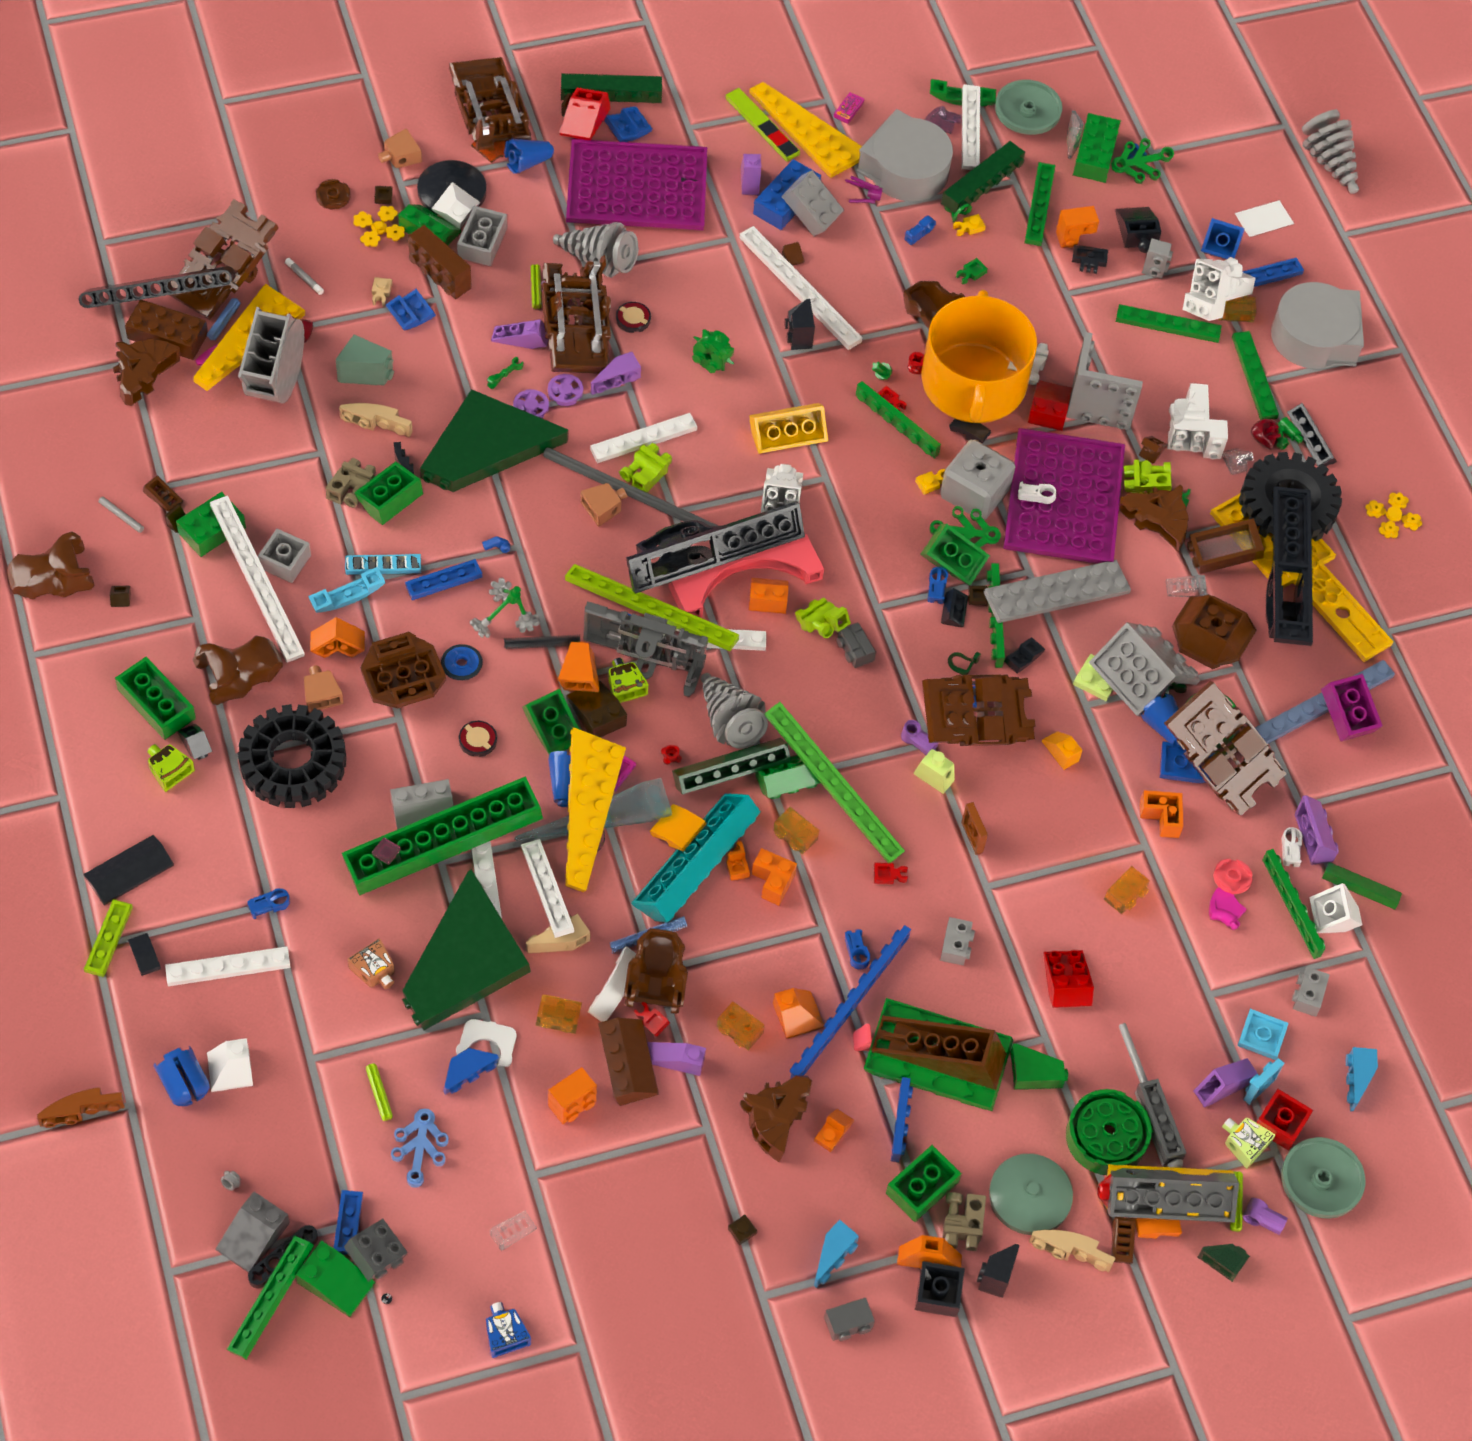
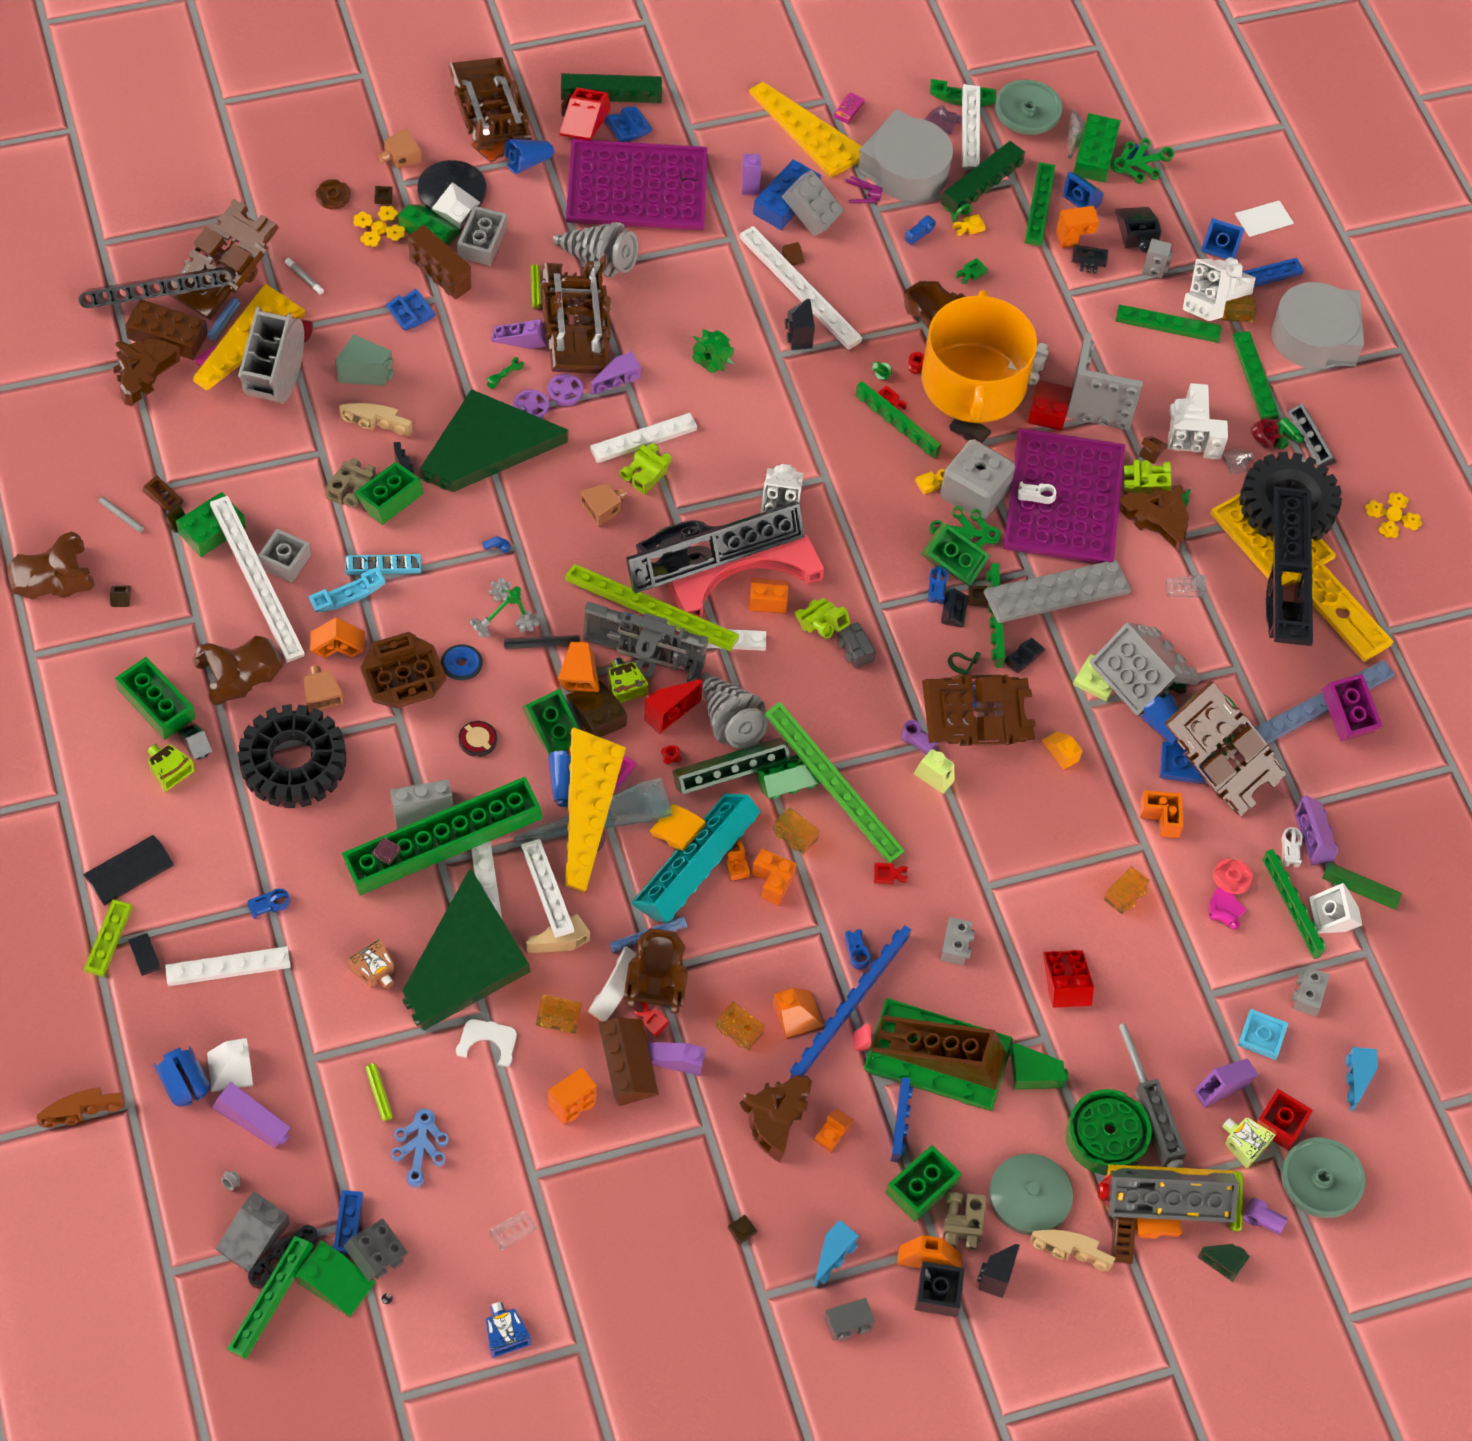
(251, 1116): none -> medium lavender slope
(381, 290): tan plate -> none
(443, 579): blue plate -> none
(467, 1067): blue slope -> none
(616, 484): dark grey axle -> none
(633, 317): tile -> none
(671, 703): none -> red slope
(762, 124): lime tile -> none
(789, 428): yellow slope -> none
(974, 828): dark orange tile -> none
(1081, 192): none -> blue slope
(1210, 644): reddish brown piece -> none
(1225, 546): reddish brown window -> none
(1260, 1083): medium azure plate -> none
(1333, 145): light grey plant -> none

